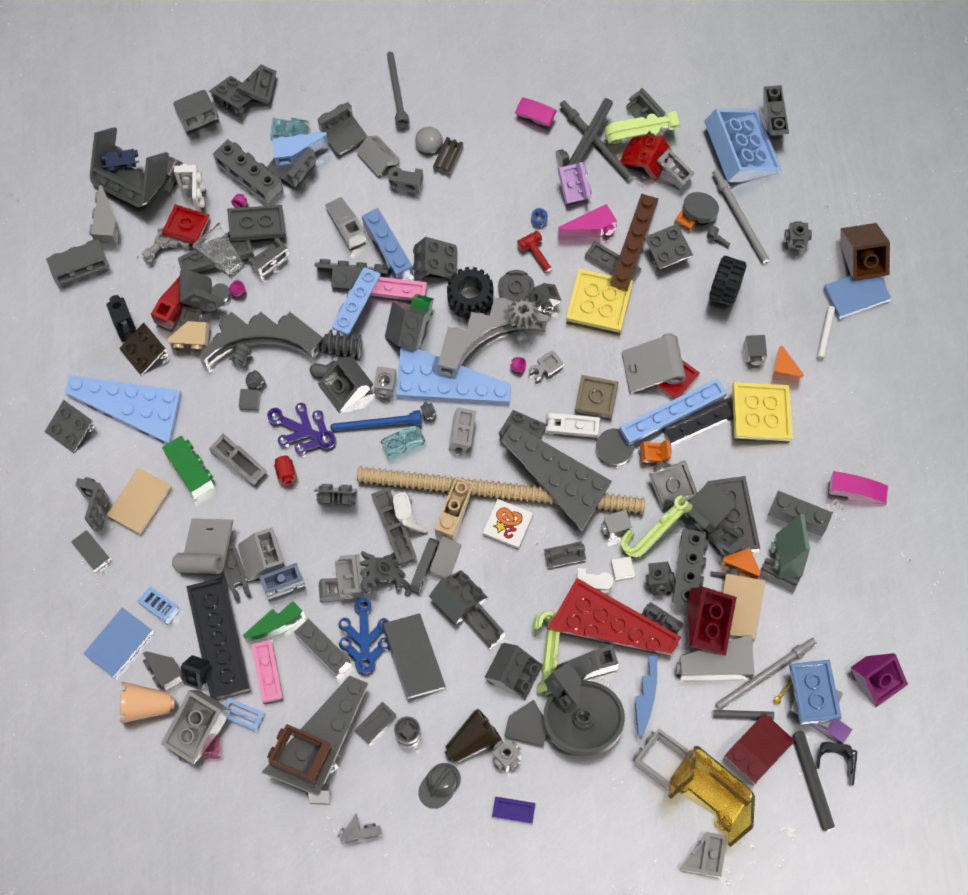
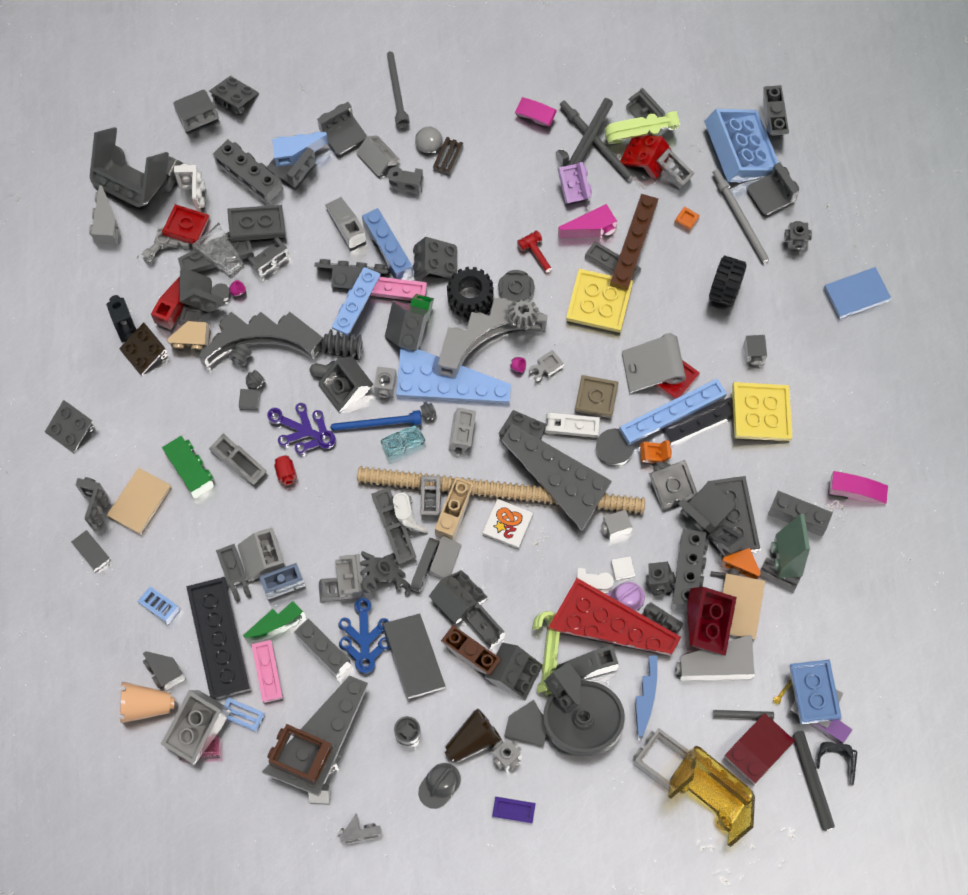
(77, 261): dark grey brick -> none
(112, 160): dark blue hinge -> none
(118, 642): medium blue tile -> none
(135, 405): light blue wing -> none
(193, 671): black slope -> none
(205, 548): light grey door -> none
(239, 201): dark pink hinge -> none
(259, 84): dark grey wing -> none
(288, 128): clear light blue slope -> none
(325, 493): dark grey hinge -> none
(375, 723): dark grey tile -> none
(437, 479): none -> flat silver slope
(470, 651): none -> reddish brown slope
(539, 222): blue bush -> none
(545, 297): dark grey brick -> none
(565, 554): dark grey hinge -> none
(629, 595): none -> lavender piece
(657, 530): yellowish green piece -> none
(668, 246): dark grey hinge -> none
(700, 207): dark grey tile -> none
(707, 856): light grey wing -> none
(713, 234): dark grey hand -> none
(774, 190): none -> dark grey bracket
(785, 368): orange slope -> none
(797, 652): light grey bar -> none
(826, 332): white bar -> none
(865, 251): reddish brown slope -> none
(879, 676): magenta slope -> none

